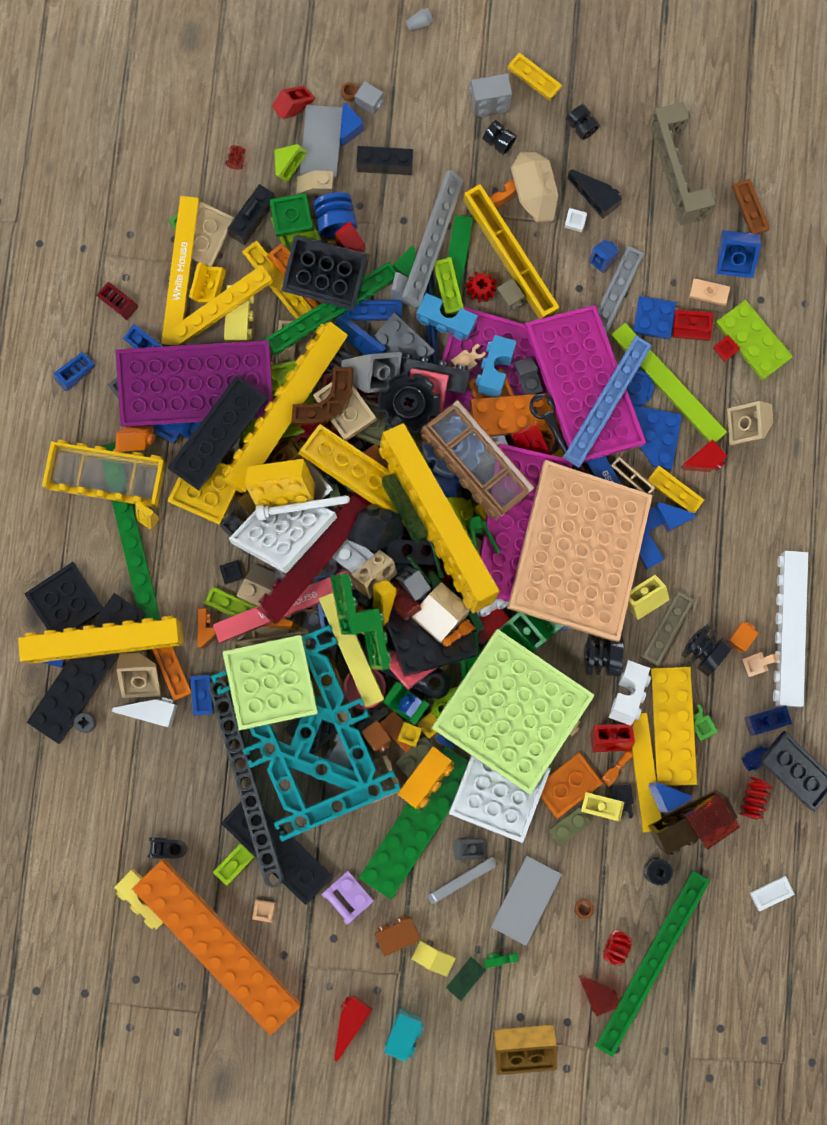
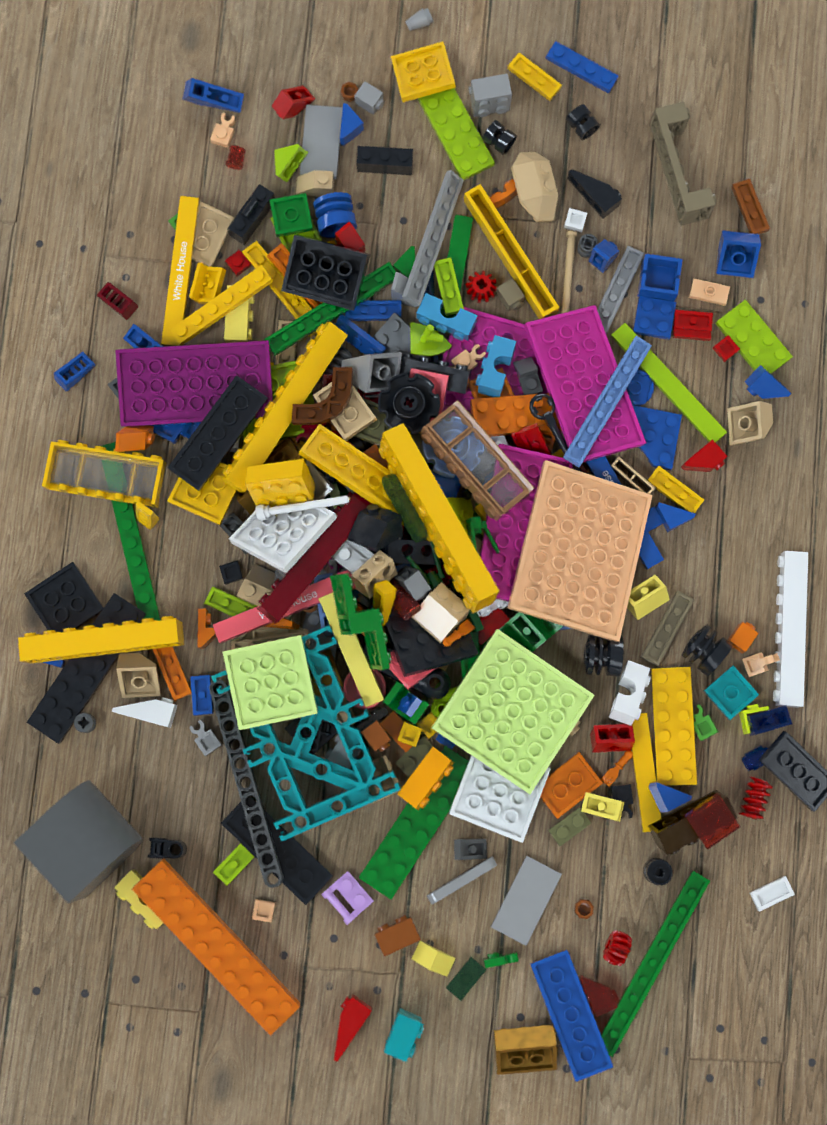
(79, 842): none -> dark grey brick
(207, 740): none -> light grey plate
(212, 95): none -> blue slope
(223, 133): none -> light nougat plate
(238, 263): none -> red plate
(423, 71): none -> yellow plate
(426, 340): none -> lime shield
(457, 133): none -> lime plate
(571, 235): none -> tan bar
(571, 1015): none -> blue plate
(582, 67): none -> blue plate
(585, 249): none -> dark grey wheel
(658, 277): none -> blue piece
(731, 692): none -> teal plate
(743, 716): none -> neon yellow bracket
(765, 385): none -> blue slope

